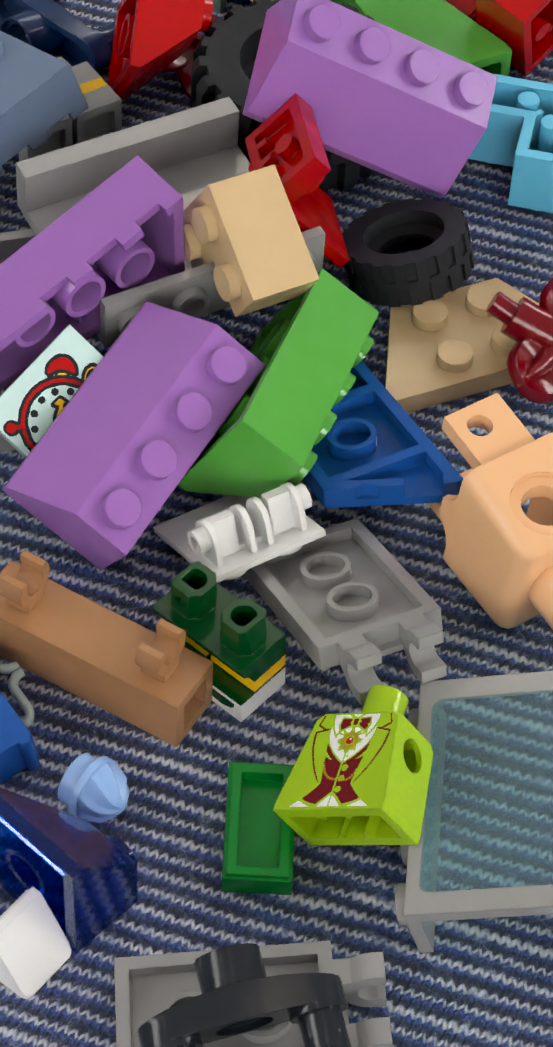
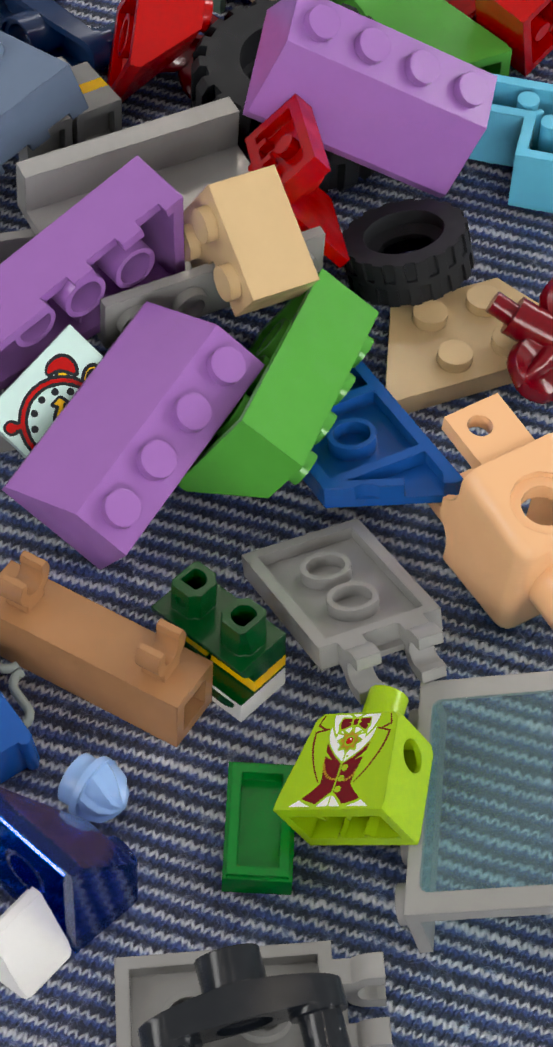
(243, 530): white hinge -> none

